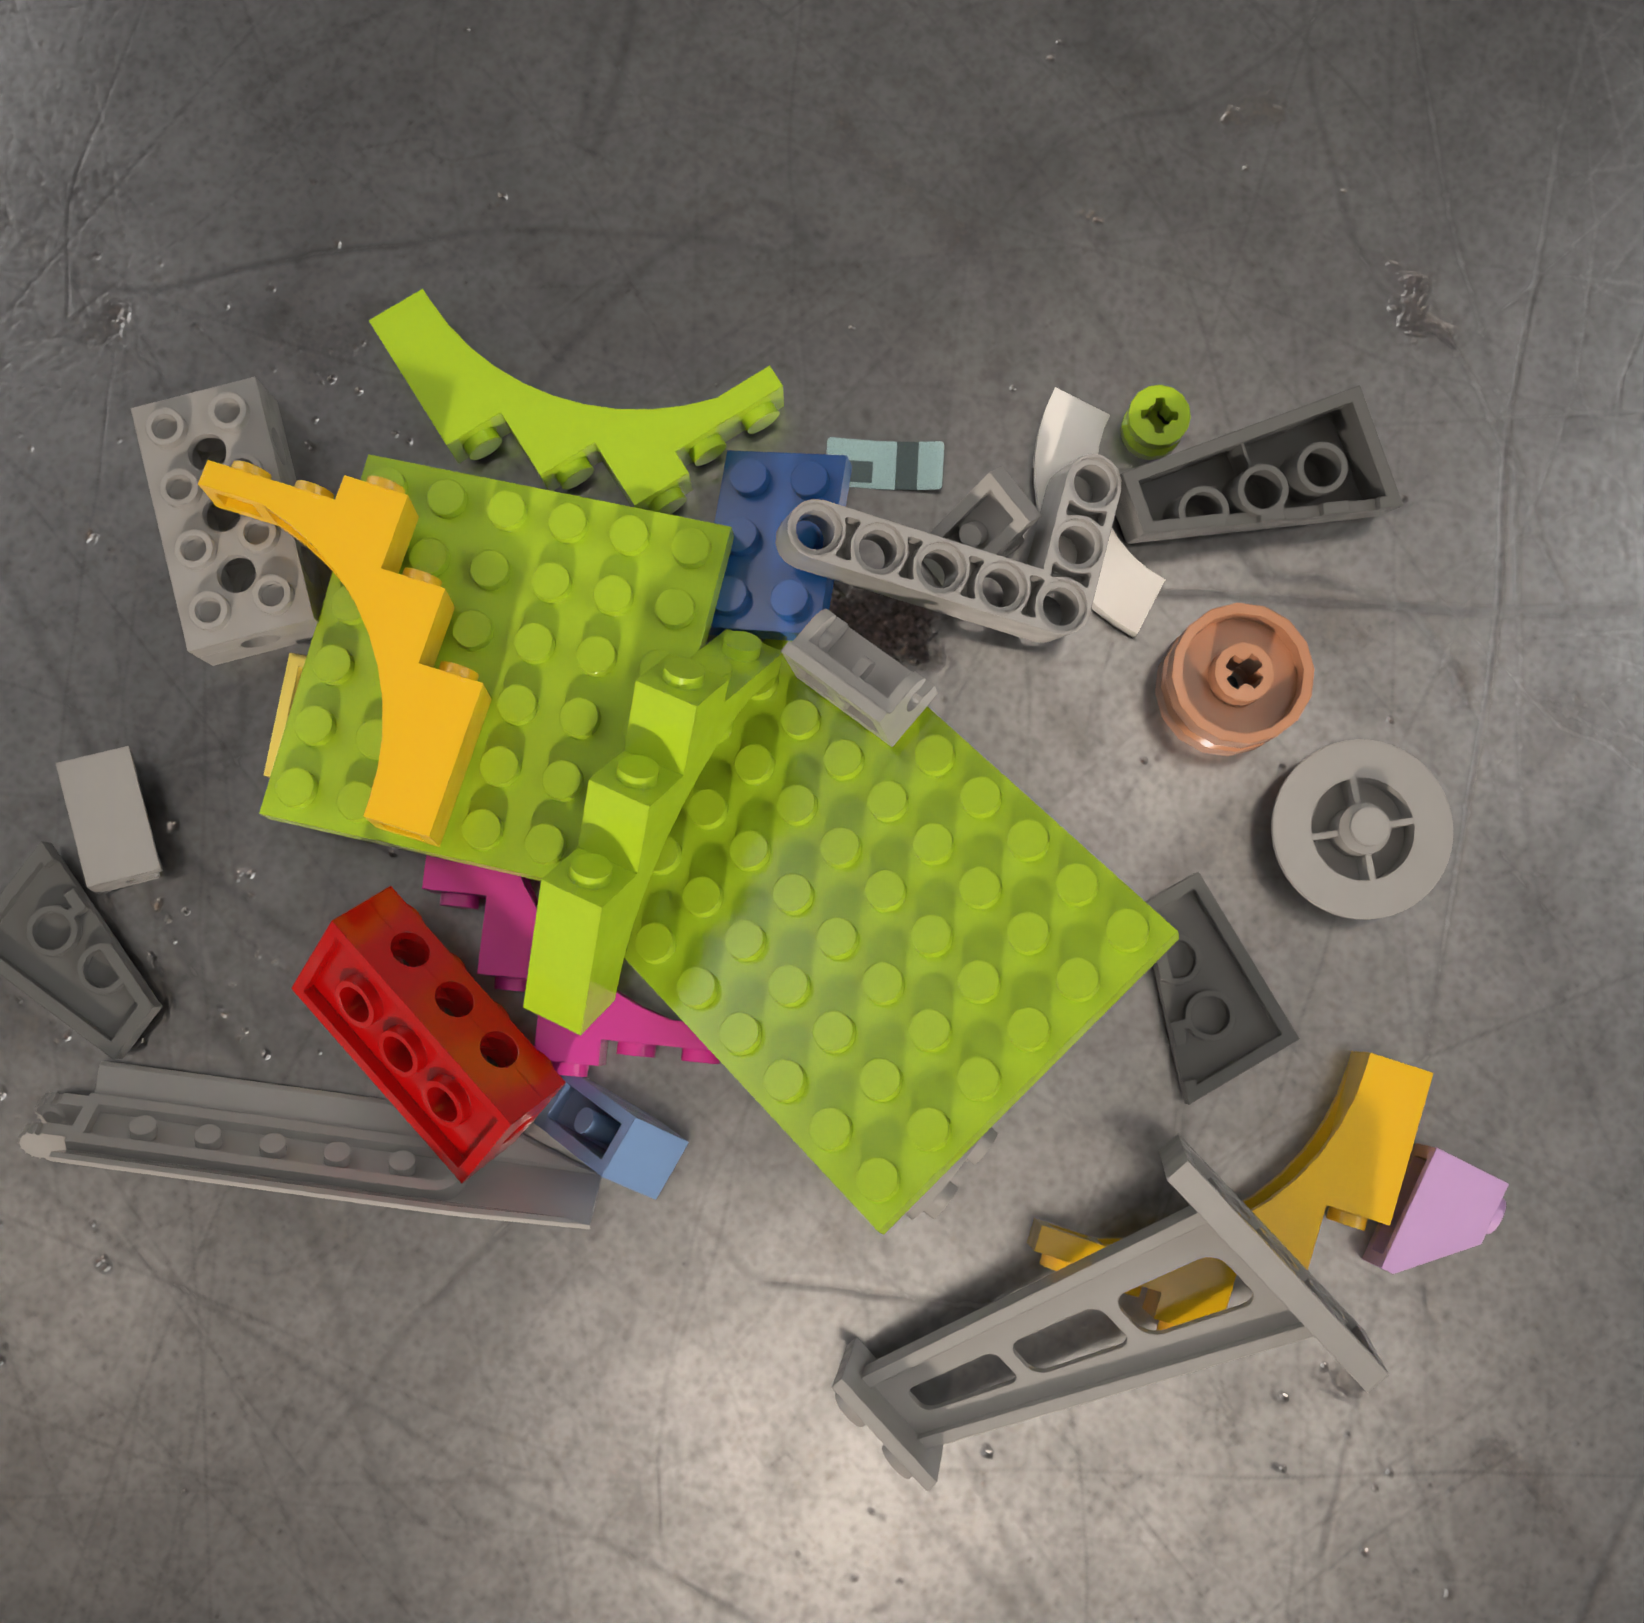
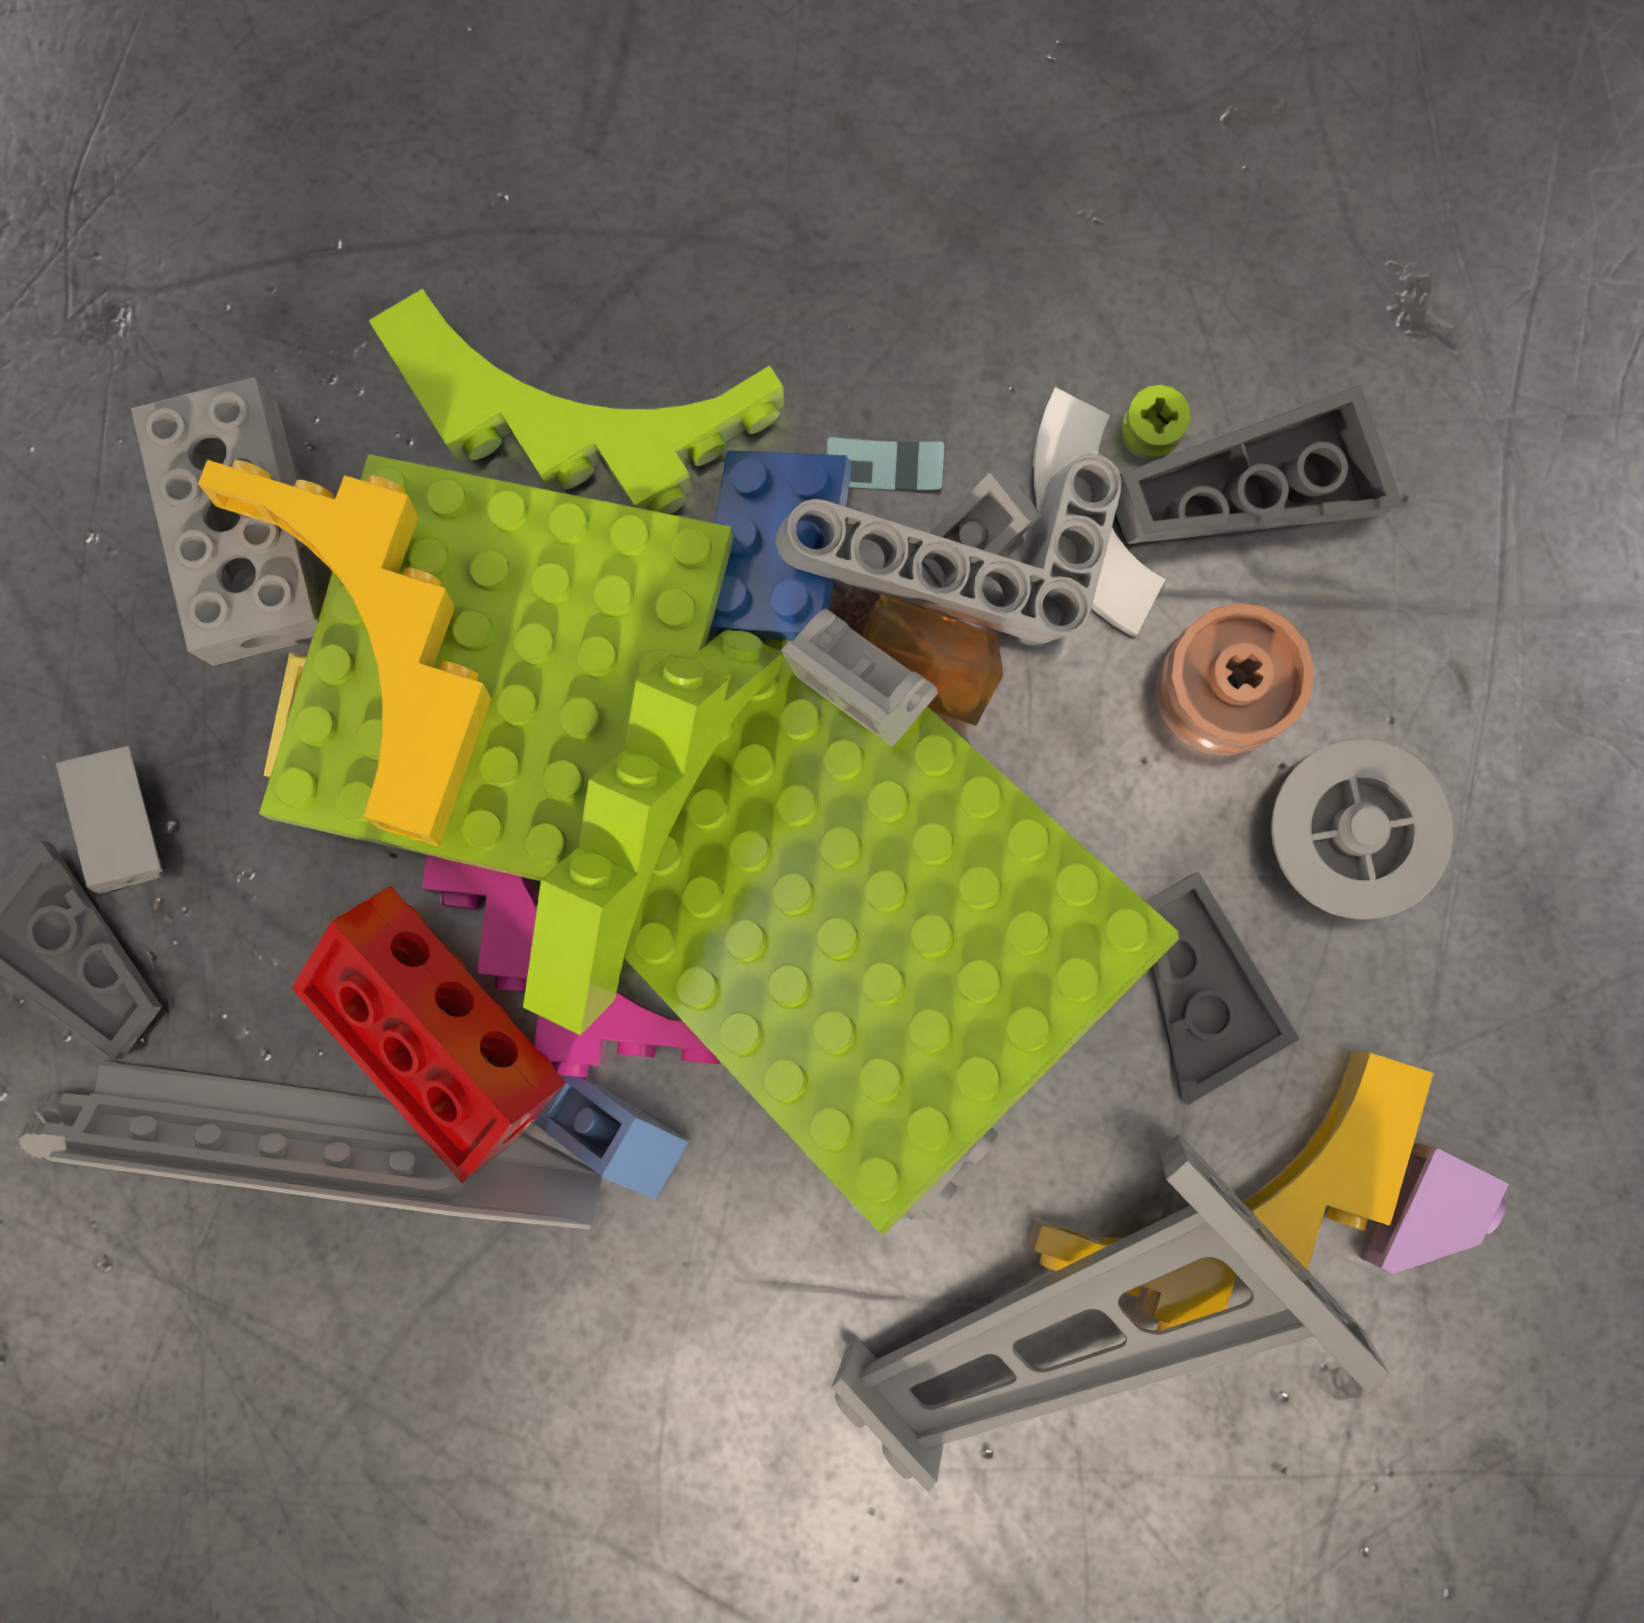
(946, 652): none -> clear orange slope

